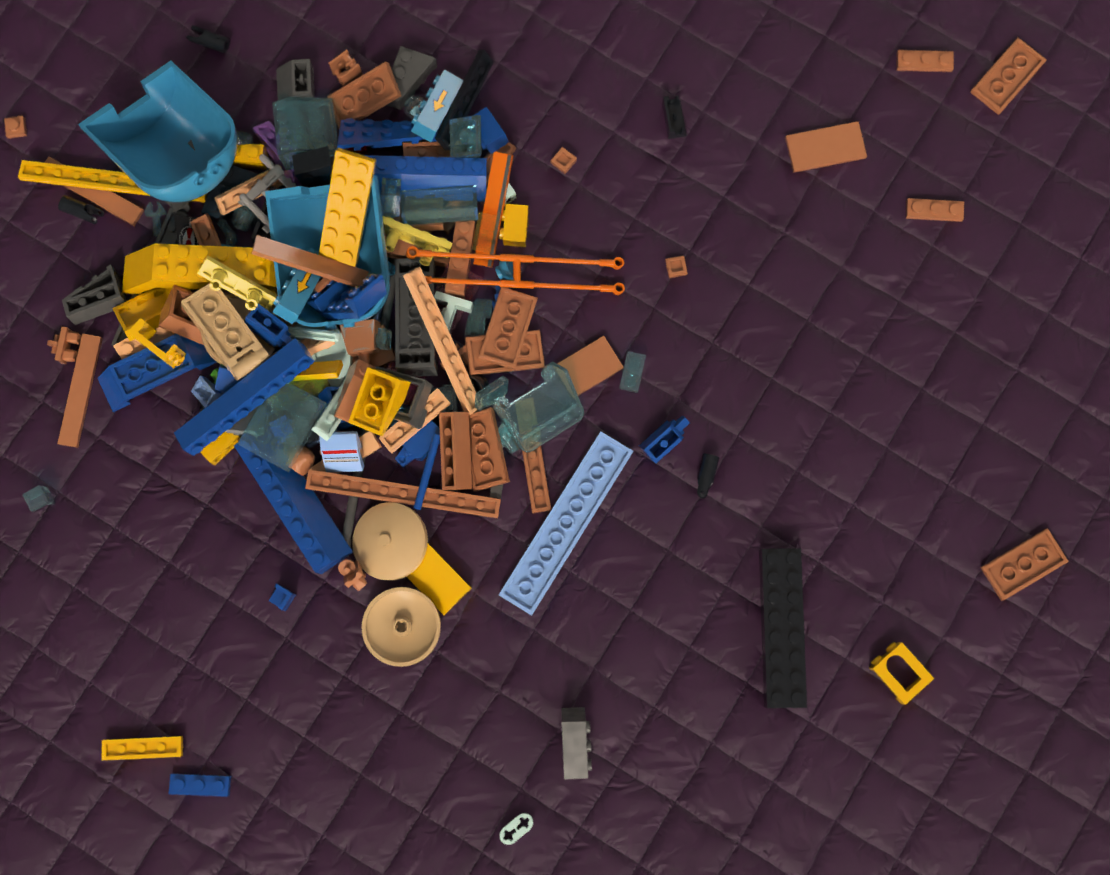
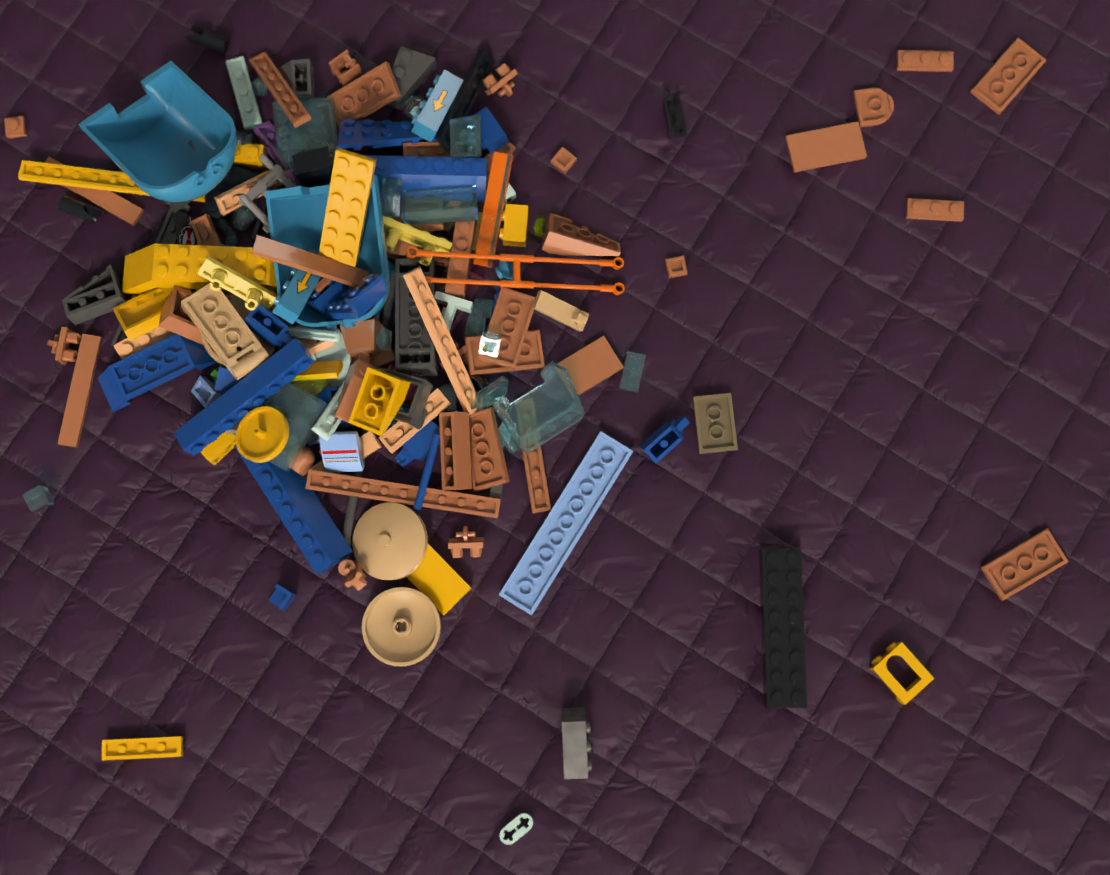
(144, 332): yellow panel -> none
(155, 216): clear light blue bar -> none
(199, 785): blue plate -> none
(244, 93): none -> light aqua tile
(259, 87): none -> clear light blue plate
(262, 434): none -> yellow piece
(280, 89): none -> nougat tile
(462, 541): none -> nougat hips
(489, 344): none -> clear light blue slope
(493, 85): none -> nougat hips
(539, 227): none -> clear neon green tile
(560, 311): none -> tan hinge
(568, 239): none -> nougat wedge
(706, 474): black piece -> none
(715, 423): none -> dark tan plate
(872, 106): none -> nougat tile

